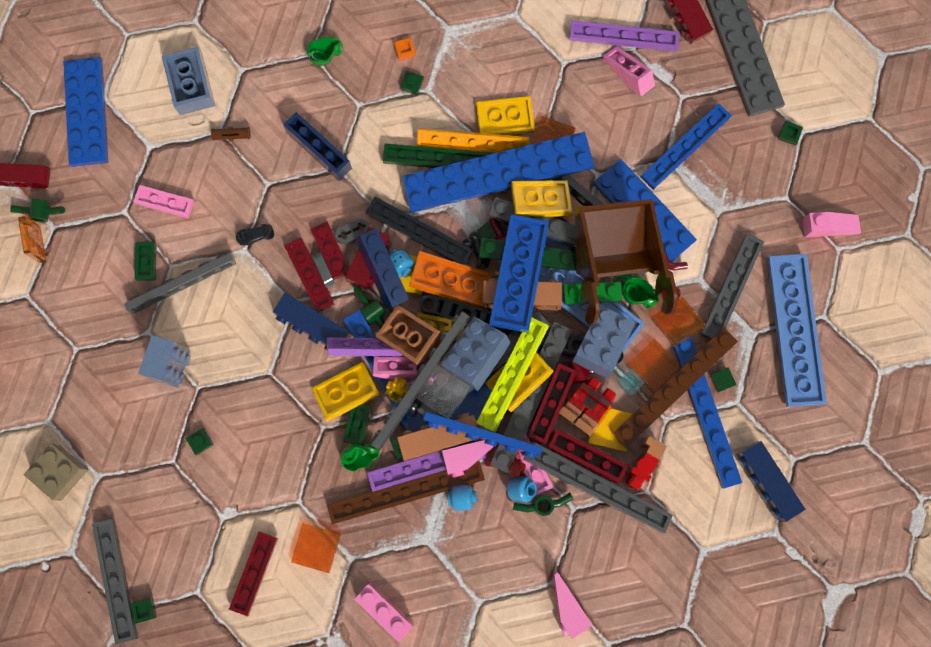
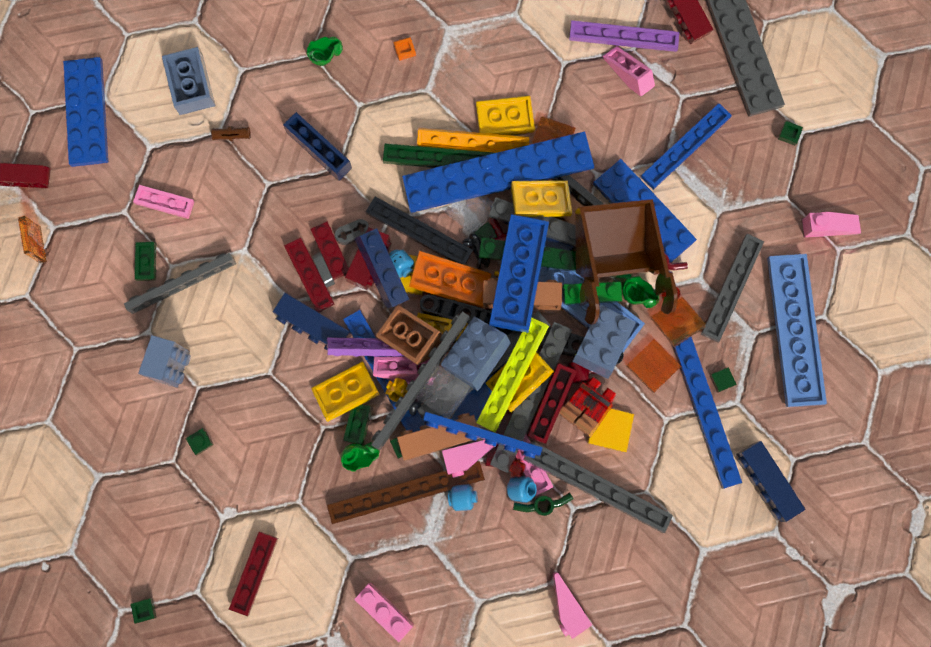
(38, 210): dark green piece -> none
(55, 472): dark tan brick -> none
(114, 581): dark grey plate -> none
(249, 236): black piece -> none
(316, 548): clear orange tile -> none
(372, 309): dark green piece -> none
(409, 470): medium lavender plate -> none
(412, 83): dark green plate -> none
(587, 456): dark red brick -> none
(630, 382): clear light blue plate -> none
(646, 462): red hips -> none
(674, 388): reddish brown plate -> none

